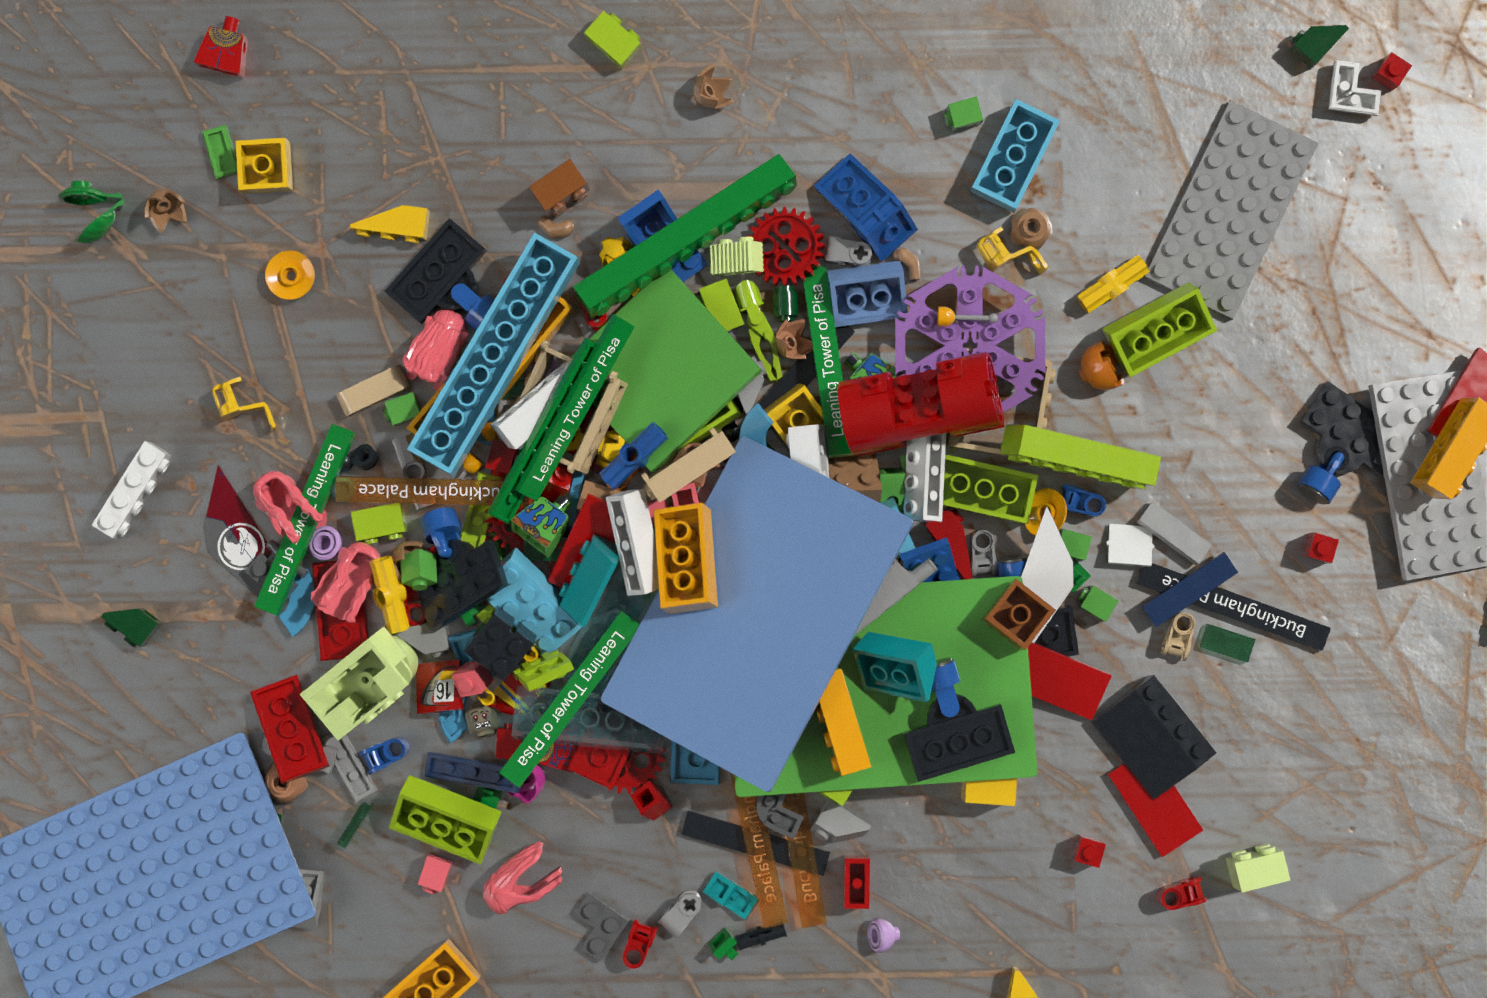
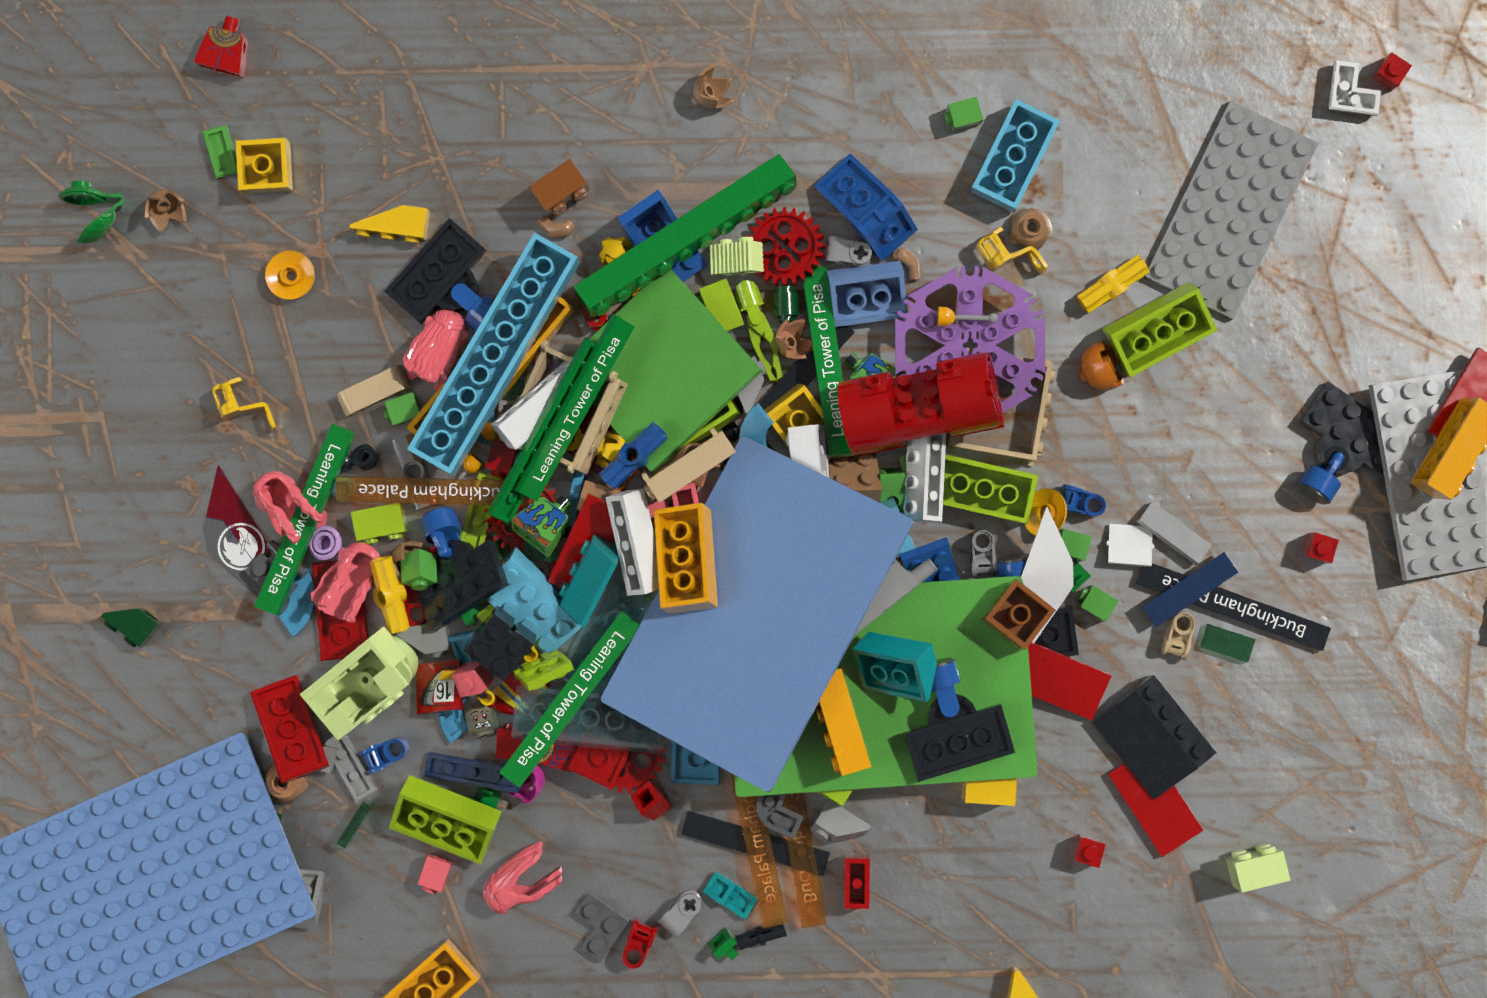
(131, 490): white brick -> none
(558, 483): red brick -> none
(613, 39): lime brick -> none
(882, 935): lavender brick -> none
(954, 531): red slope -> none
(1080, 456): lime brick -> none
(1187, 893): red piece -> none
(1316, 42): dark green slope -> none

